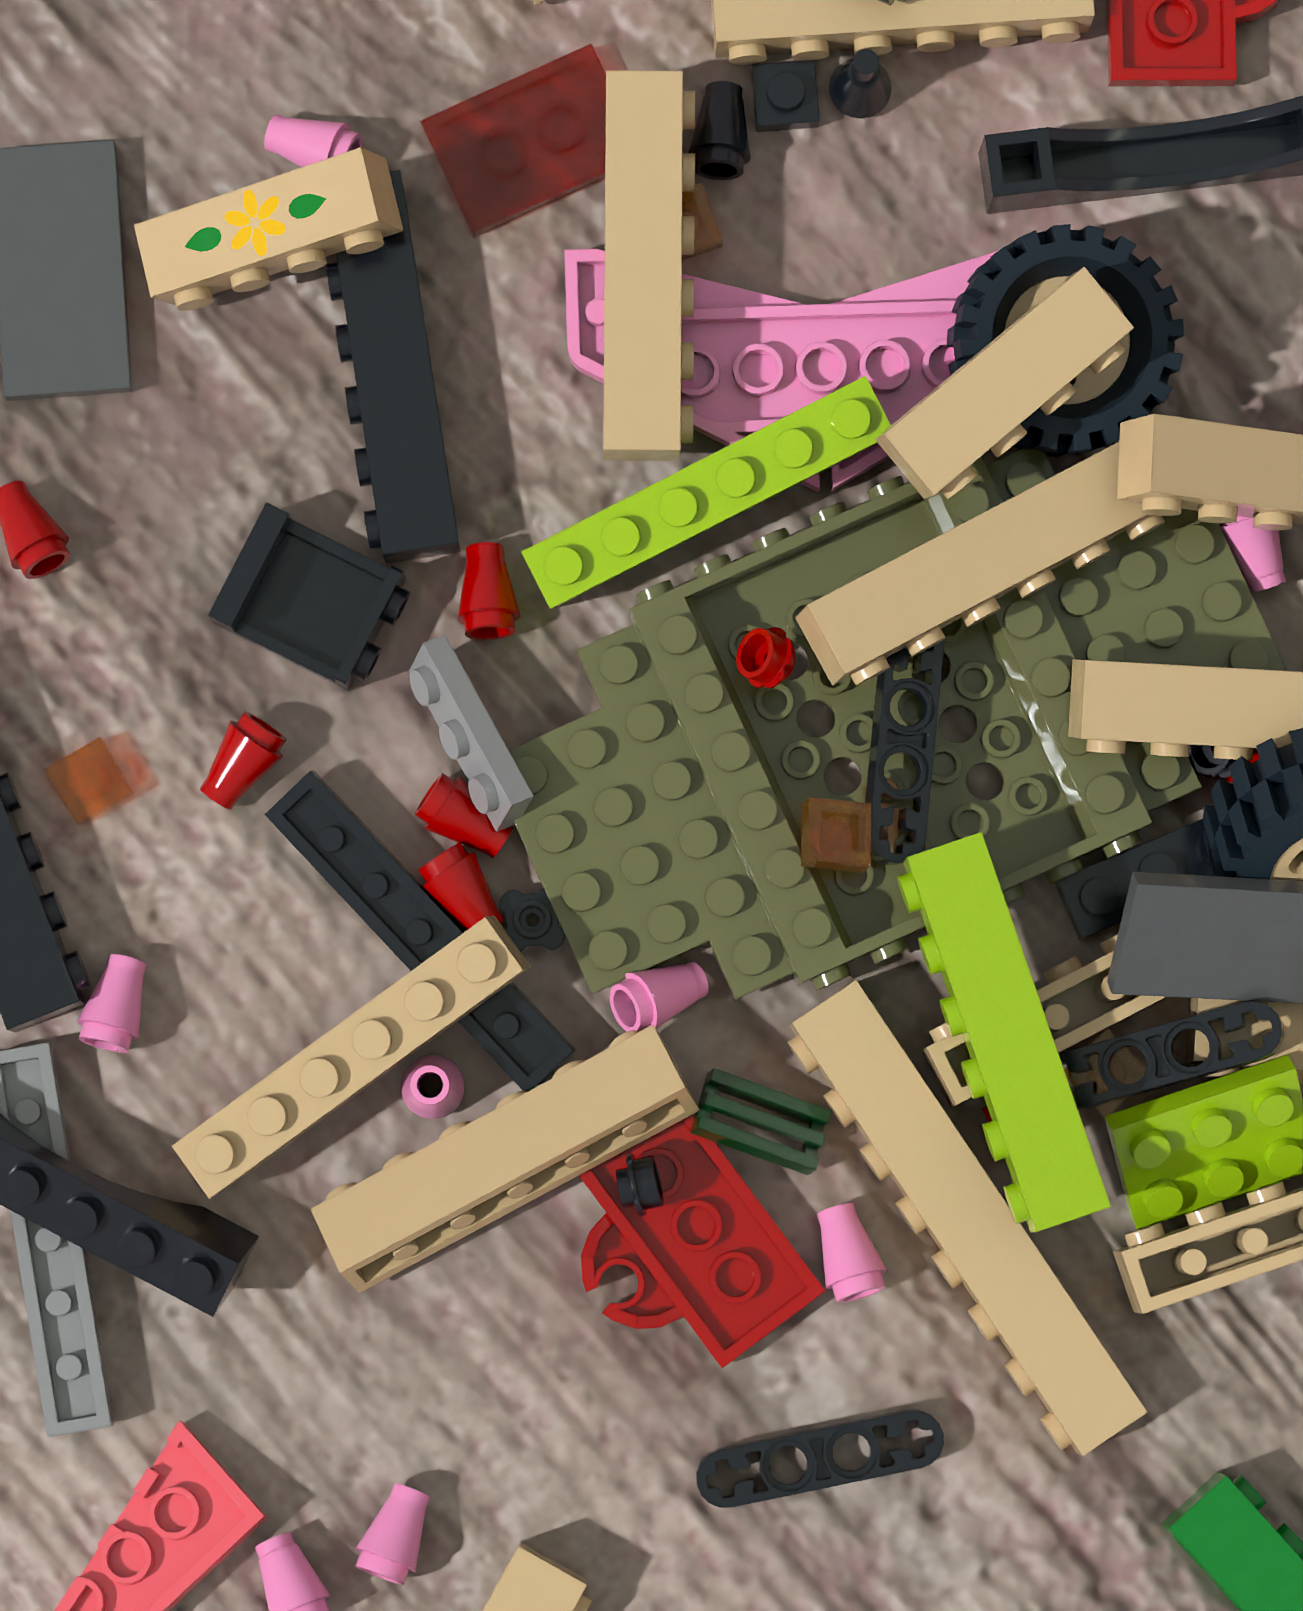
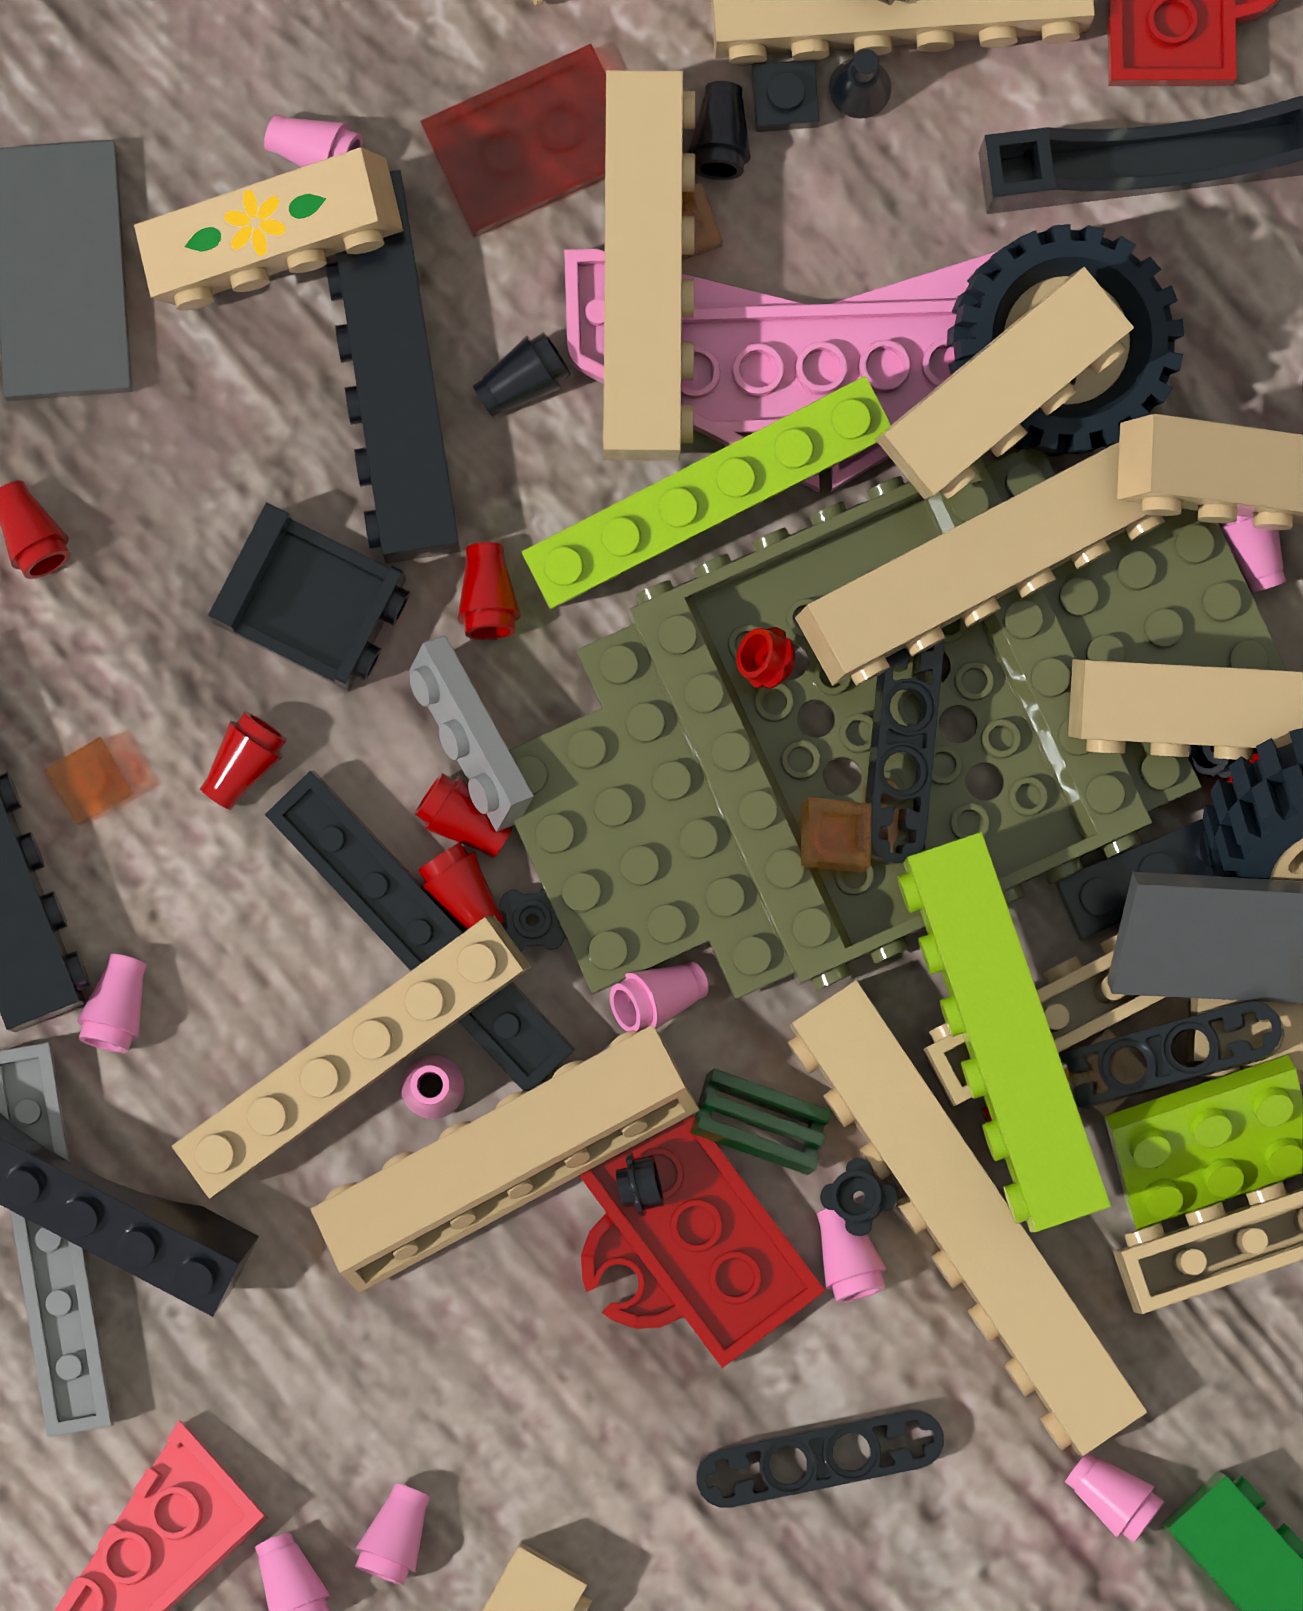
(522, 375): none -> black cone
(840, 1194): none -> black plate
(1115, 1496): none -> bright pink cone

